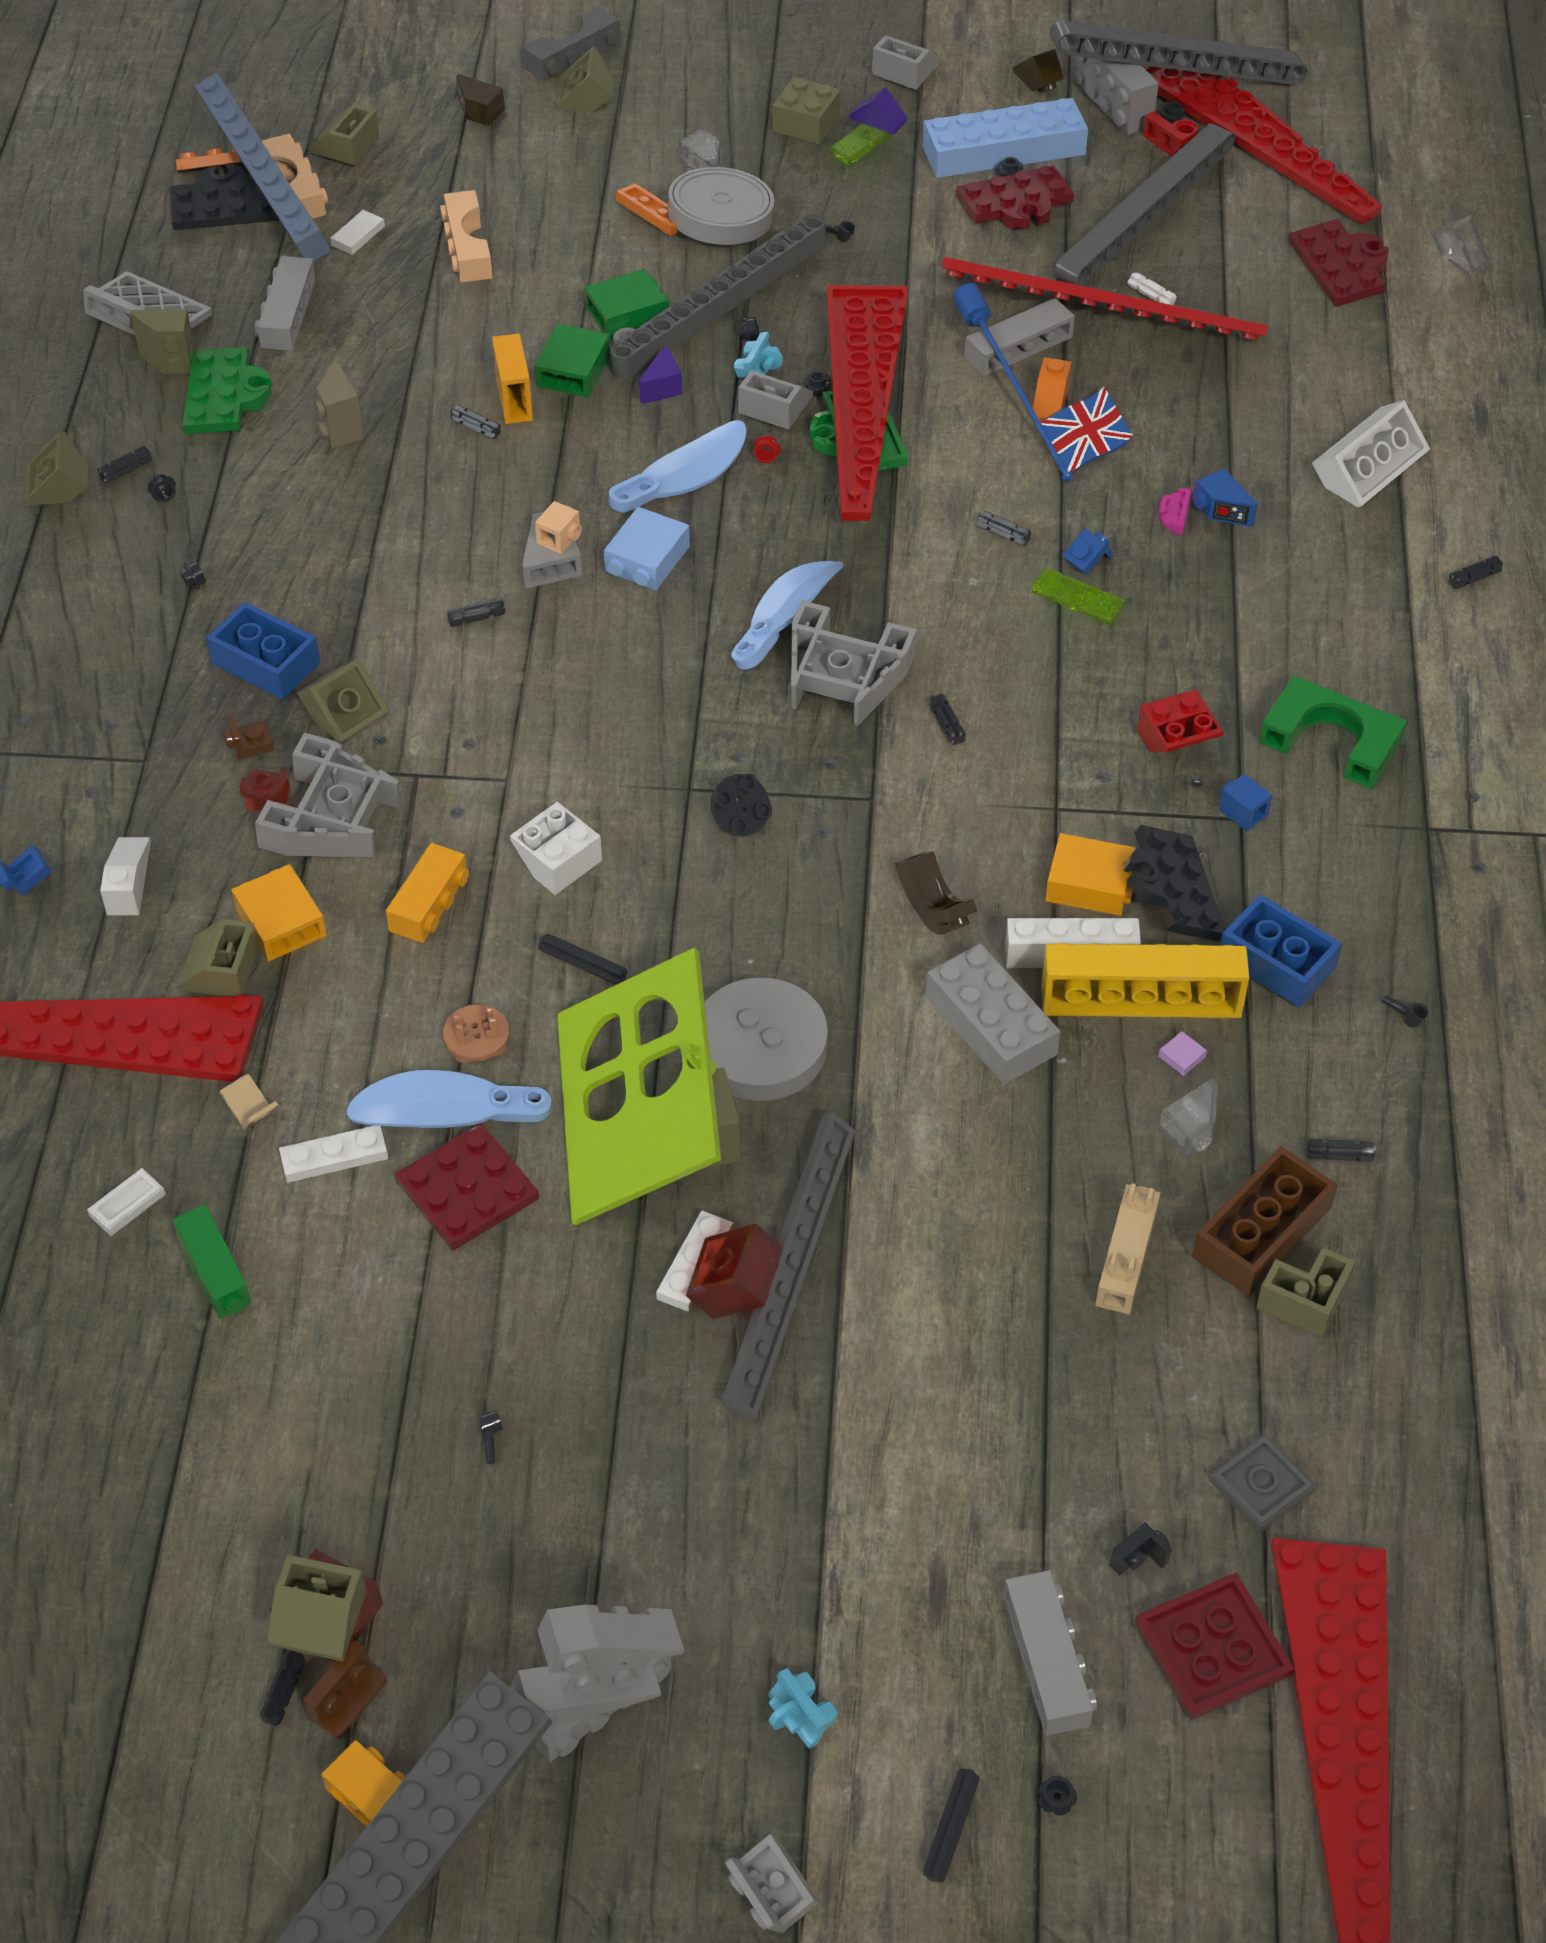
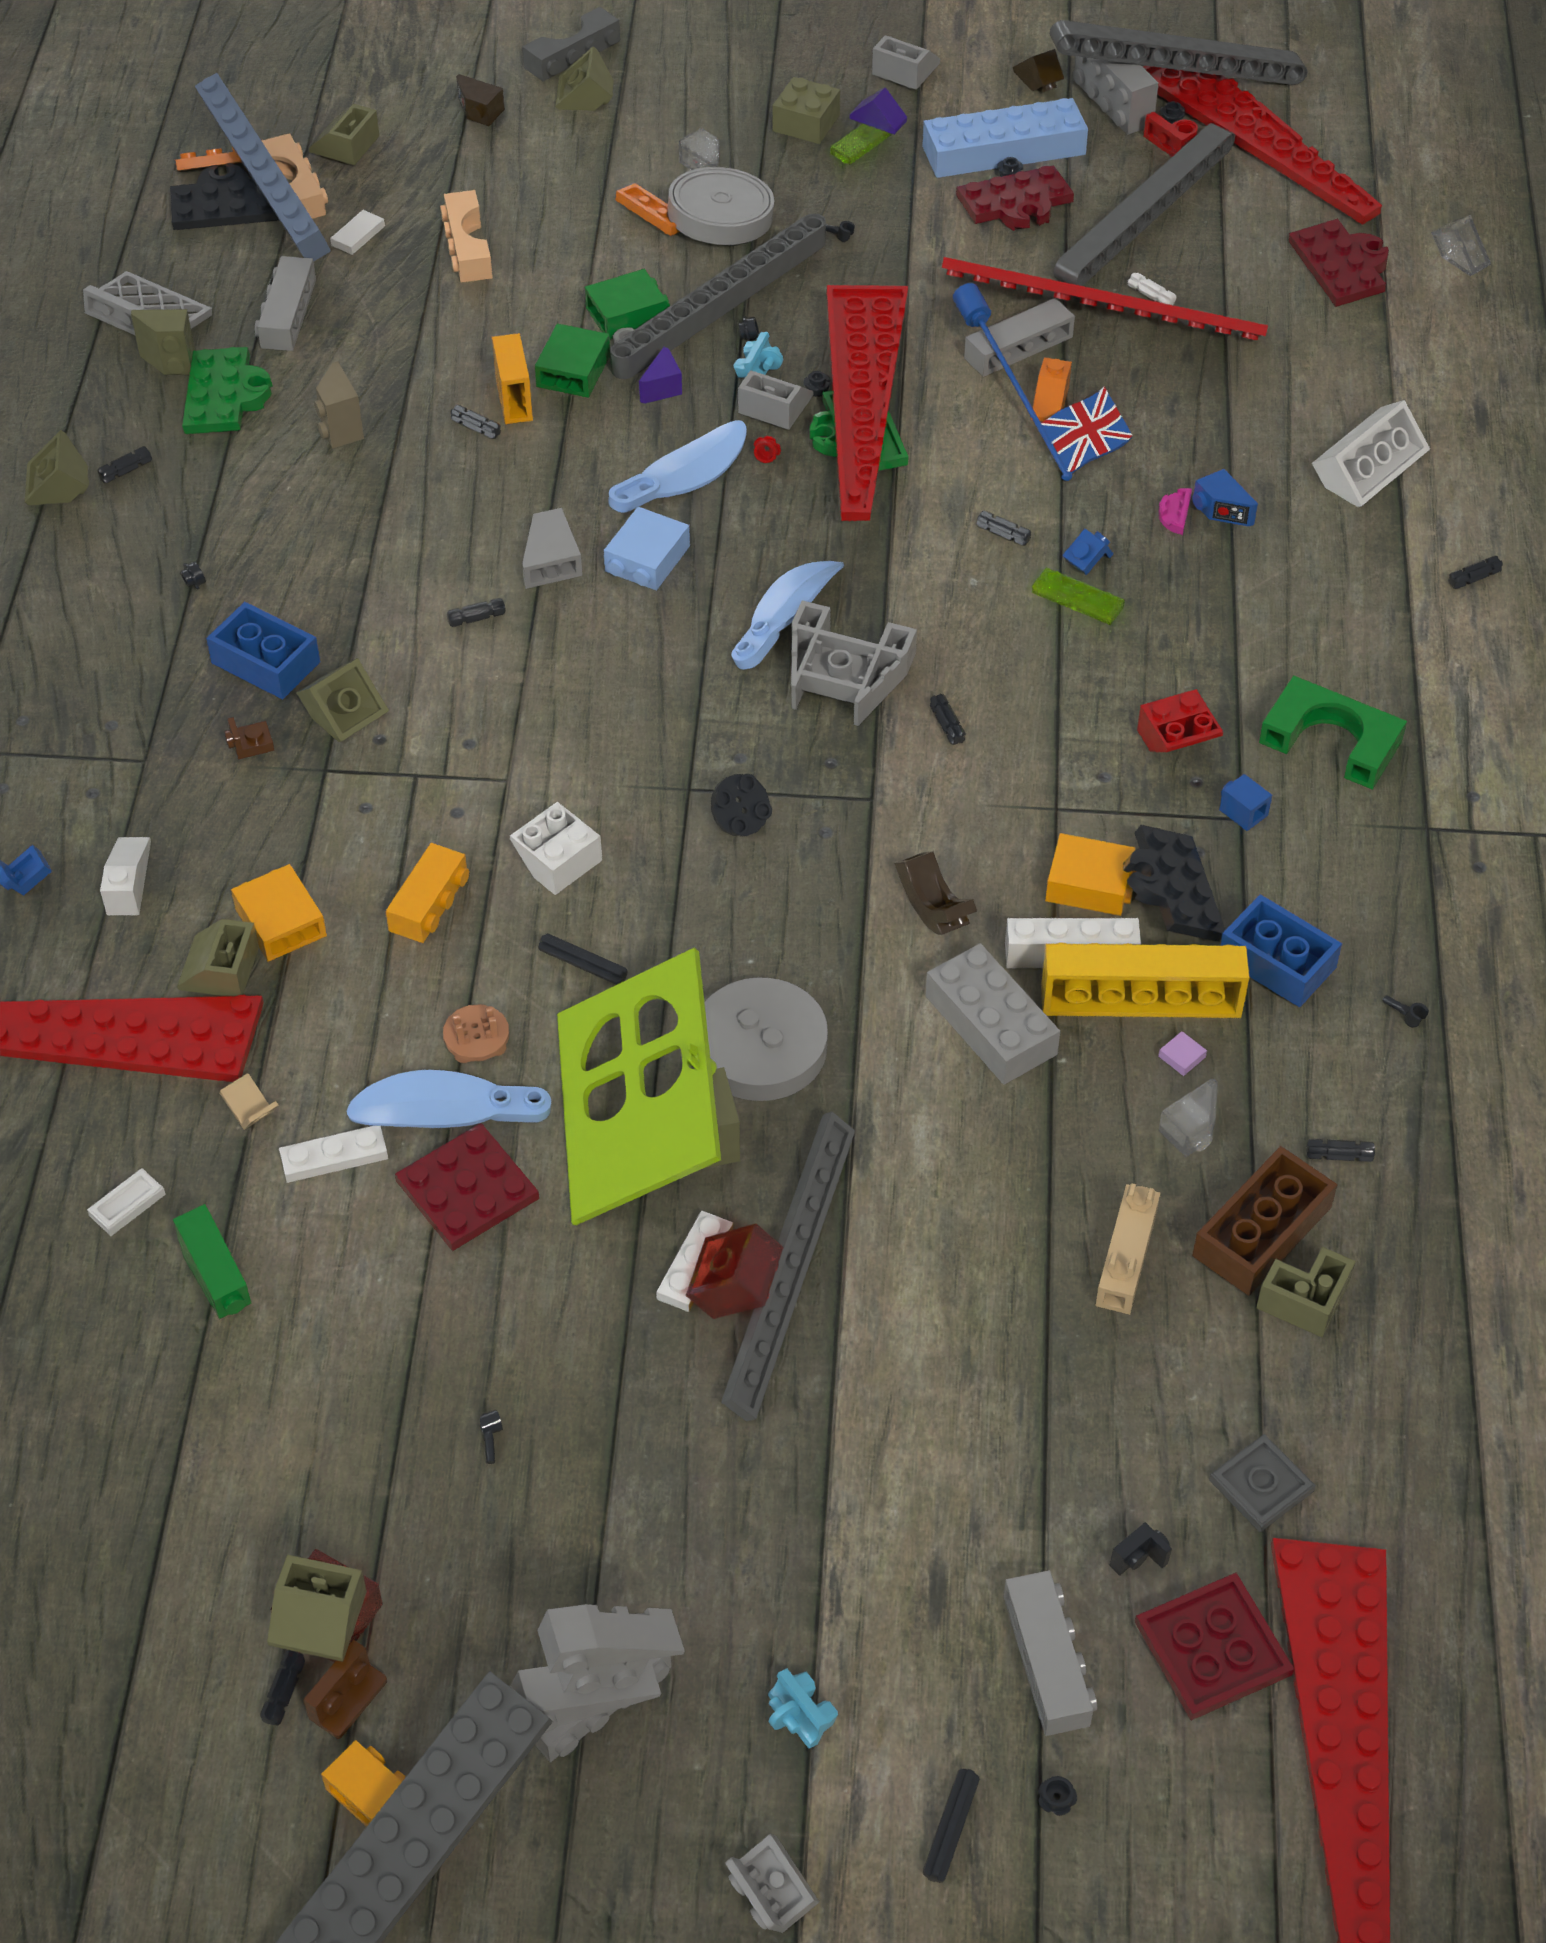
(167, 492): black plate -> none
(265, 786): clear red brick -> none
(334, 808): light grey wedge -> none
(558, 527): light nougat brick -> none

